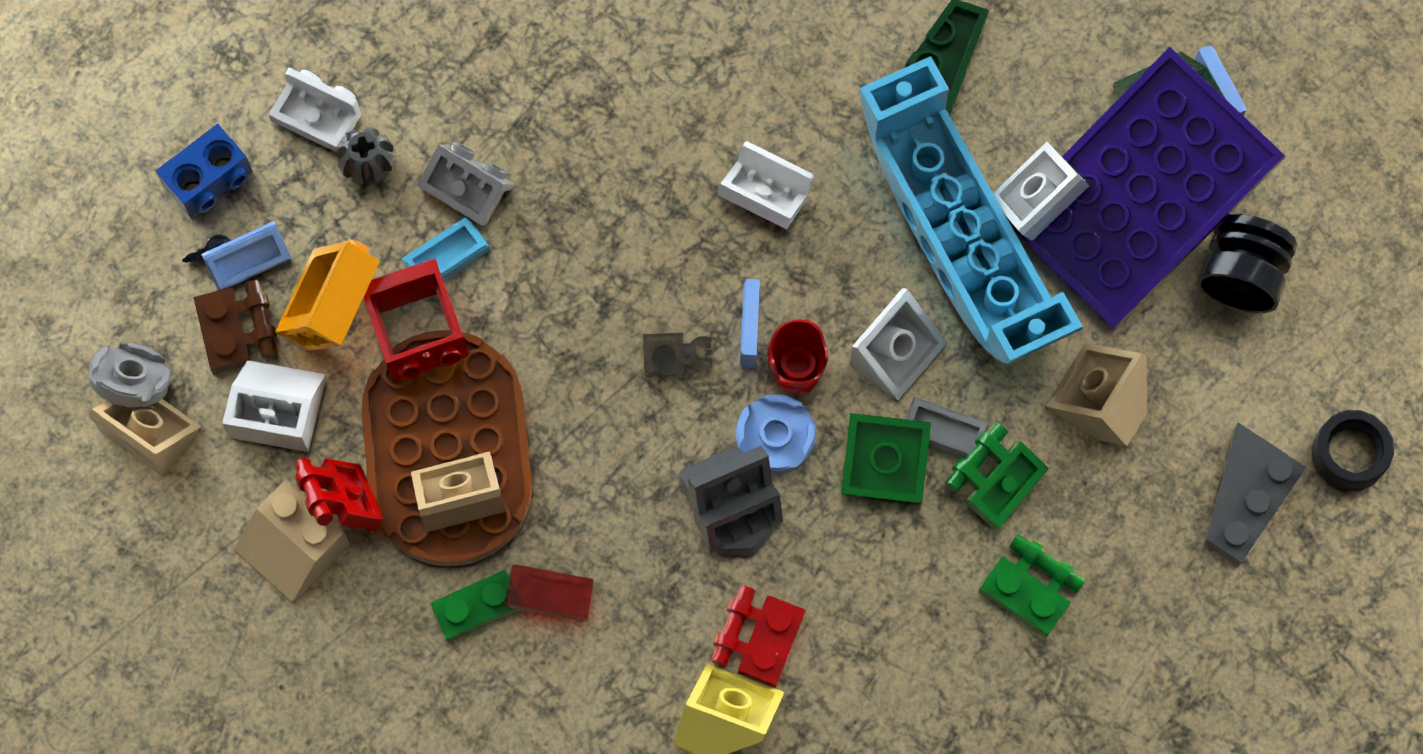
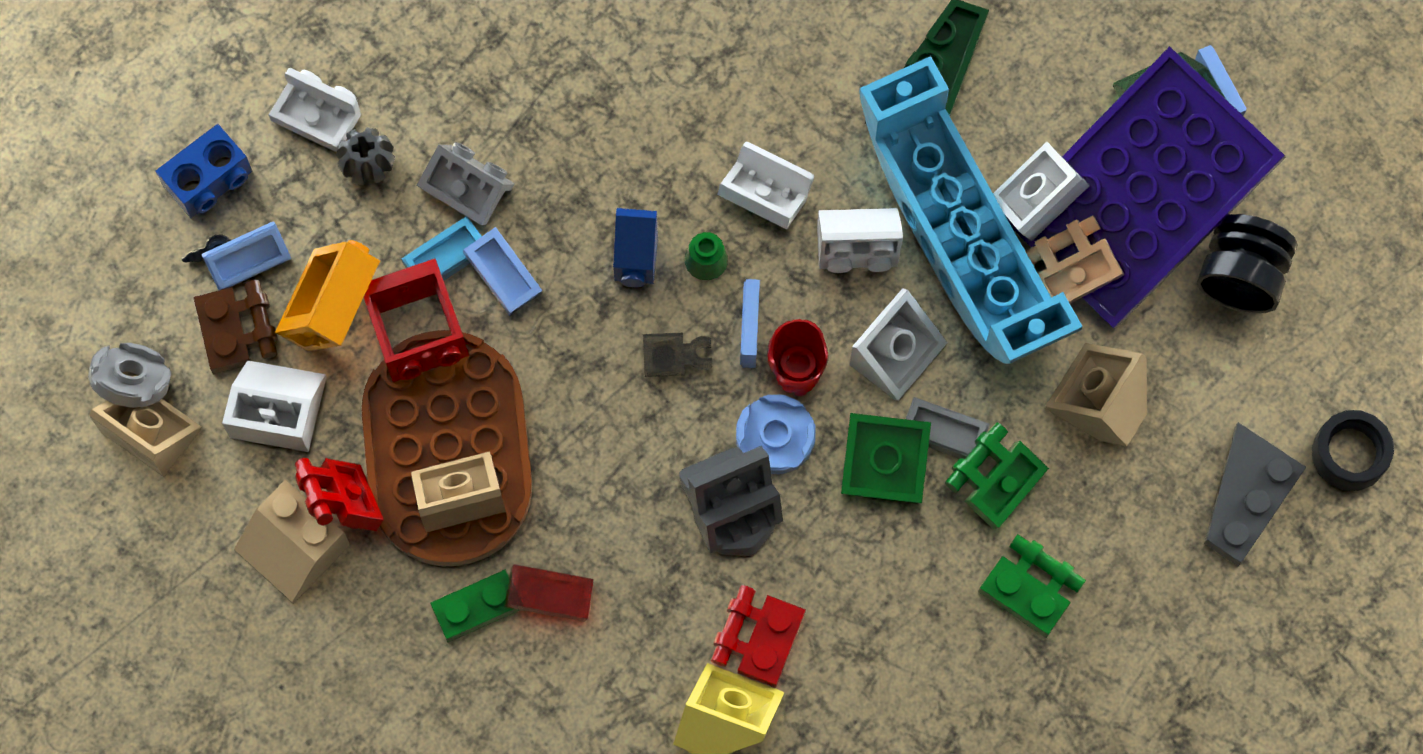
(502, 271): none -> light blue tile
(635, 247): none -> blue slope
(706, 256): none -> green hat
(859, 239): none -> white slope
(1082, 272): none -> light nougat plate

